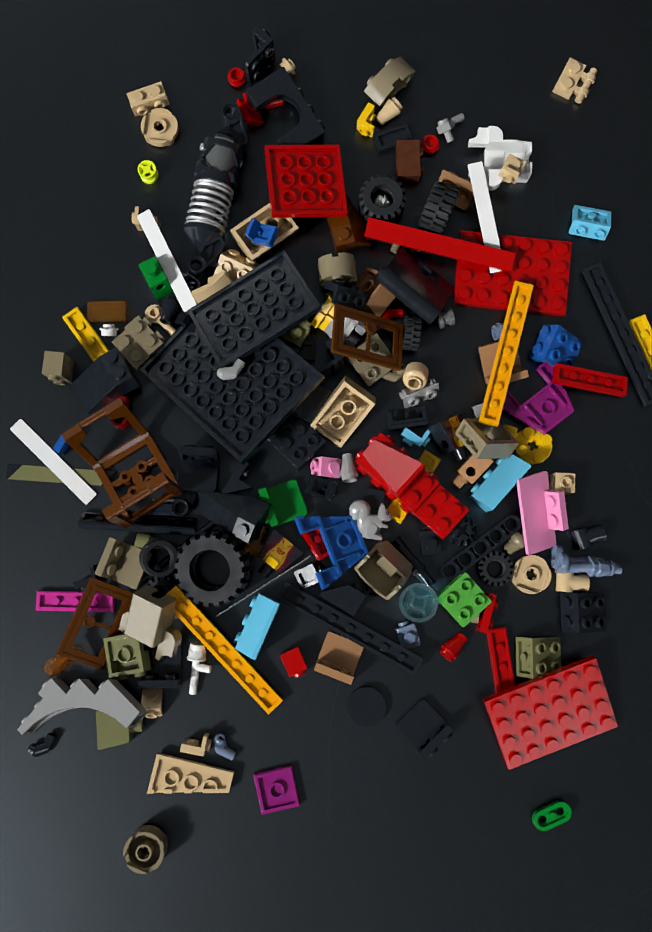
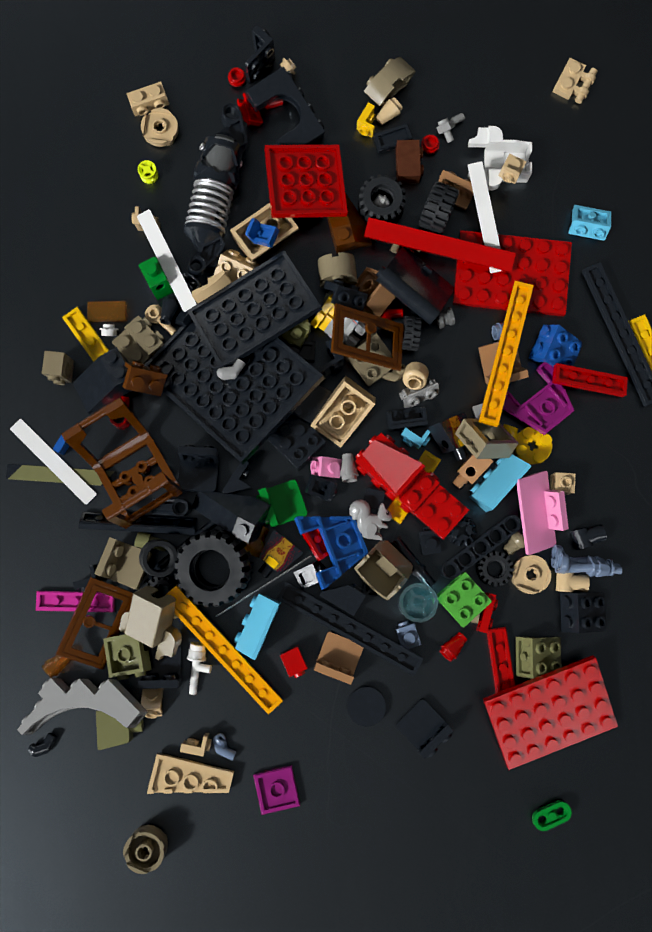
(144, 378): none -> reddish brown bracket

